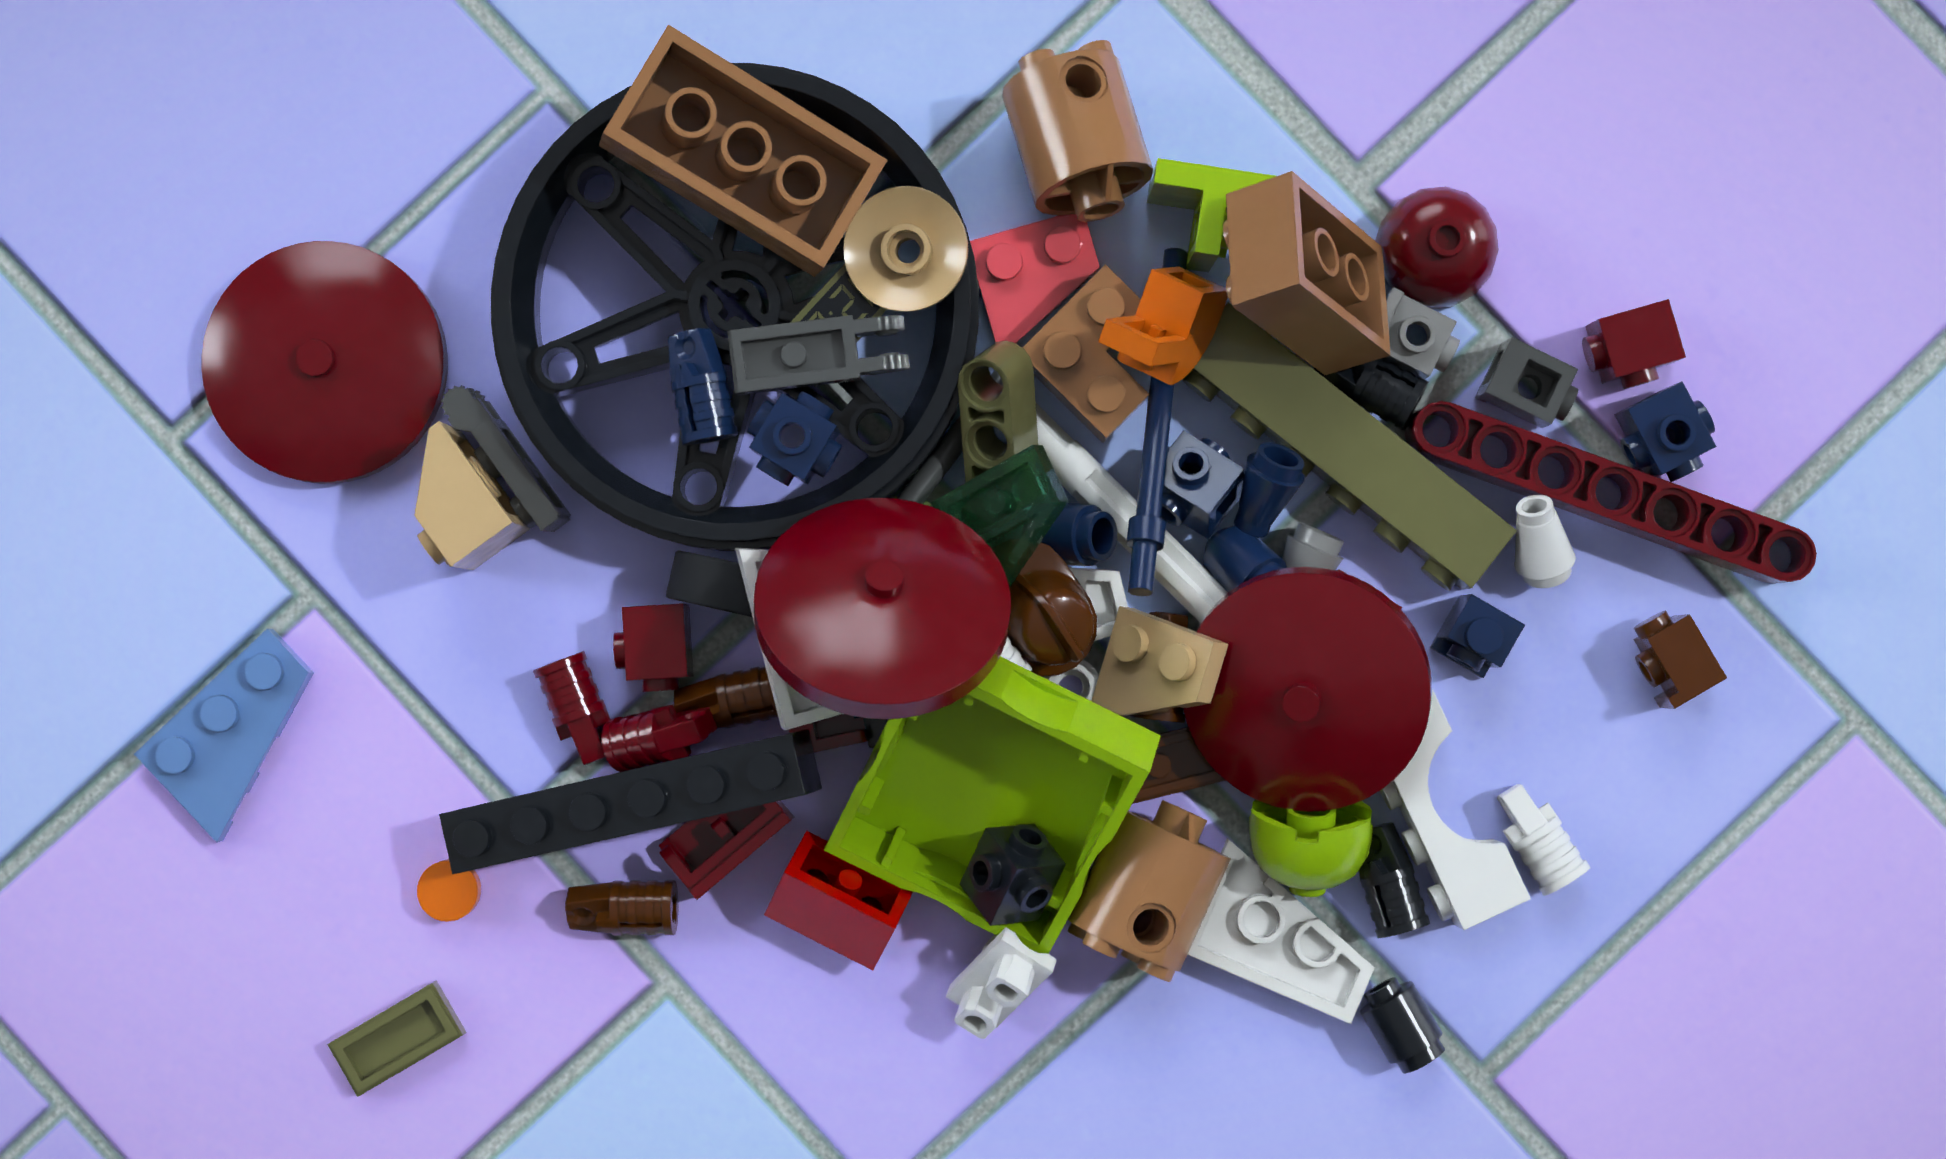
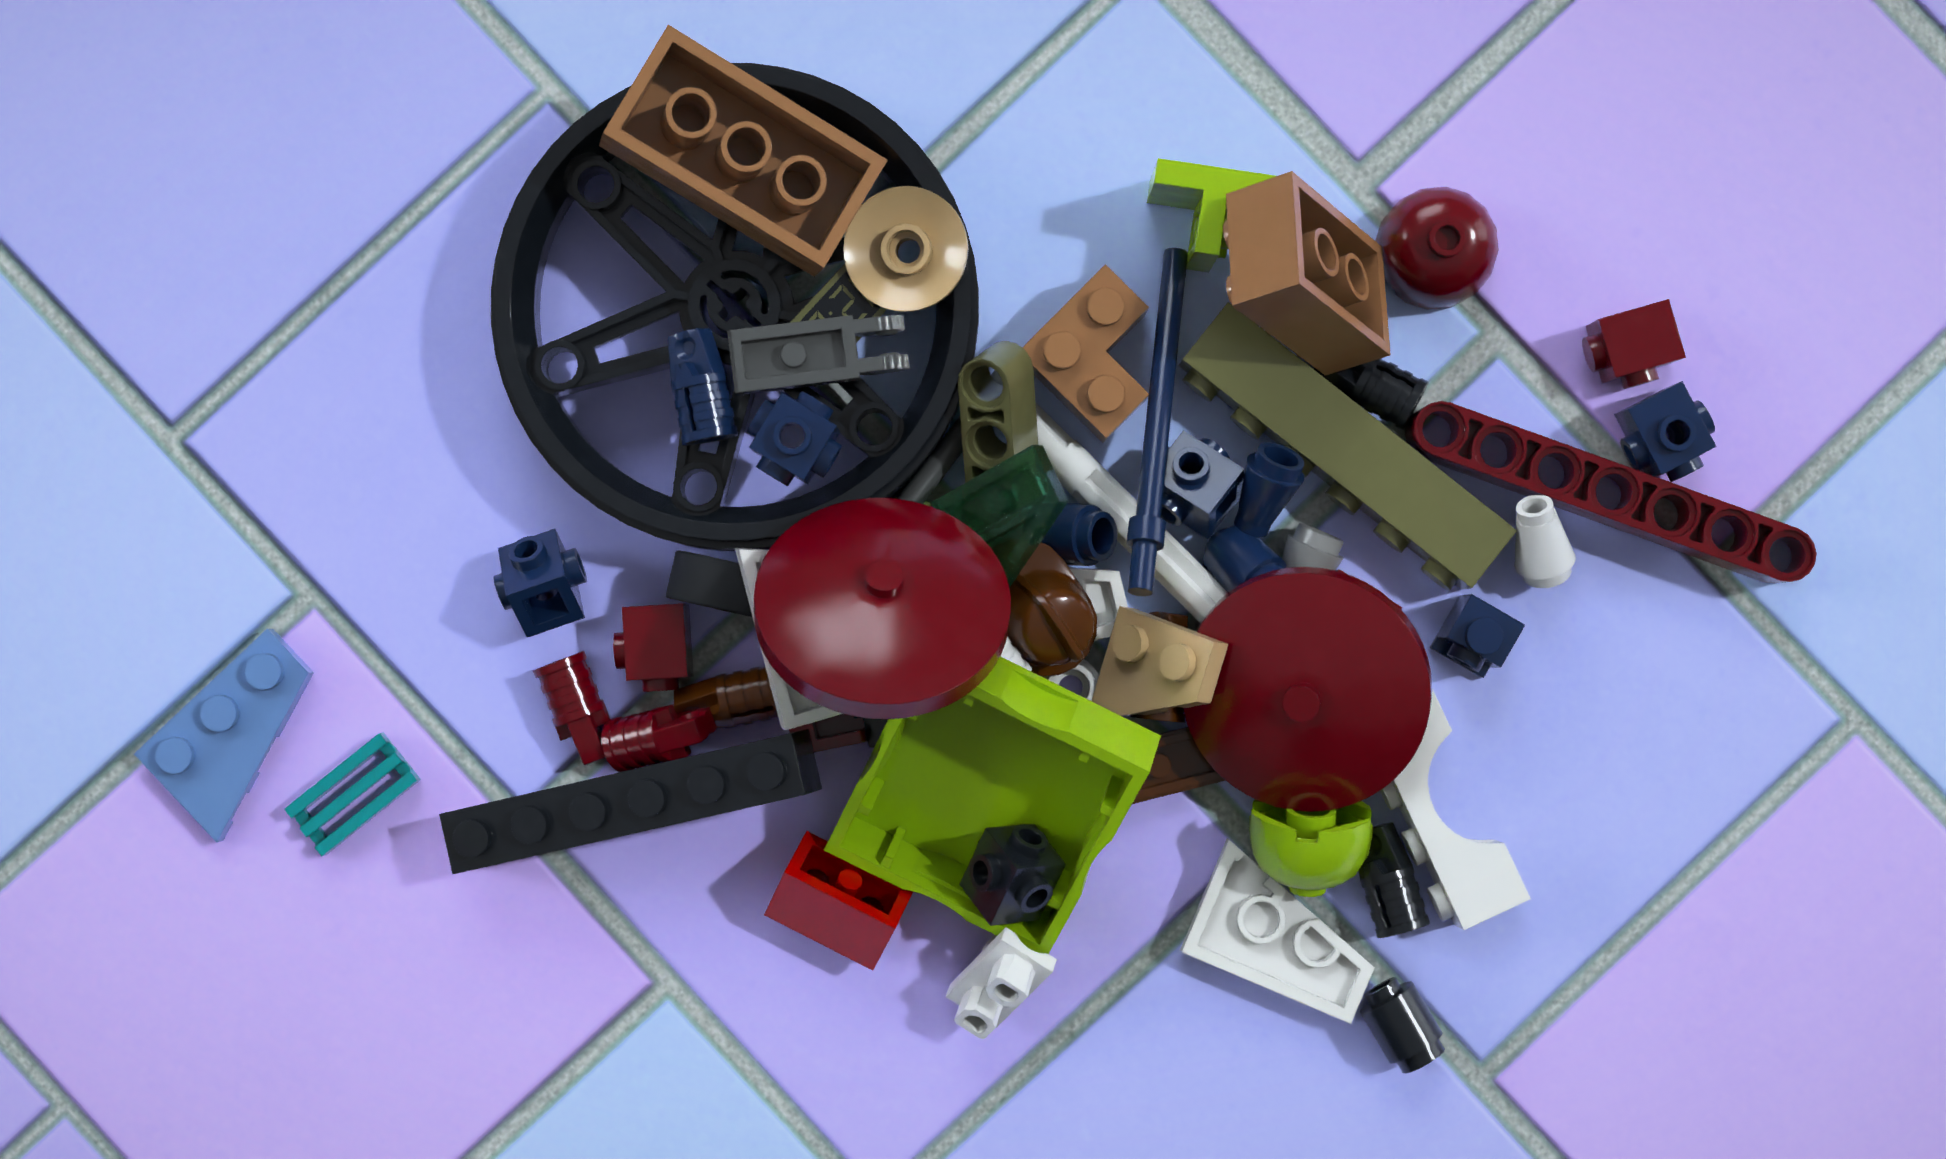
(312, 826): none -> teal tile
(324, 362): dark red dish -> none
(397, 1038): olive tile -> none
(447, 894): orange tile -> none
(460, 504): tan slope -> none
(505, 457): dark grey hinge -> none
(541, 582): none -> dark blue brick
(624, 907): reddish brown hinge -> none
(715, 845): dark red hinge -> none
(1031, 272): coral wing -> none
(1077, 131): medium nougat cylinder -> none
(1150, 891): medium nougat cylinder -> none
(1170, 324): orange brick -> none
(1439, 344): light grey brick -> none
(1541, 841): white hinge -> none
(1553, 379): dark grey brick -> none
(1675, 658): reddish brown brick -> none

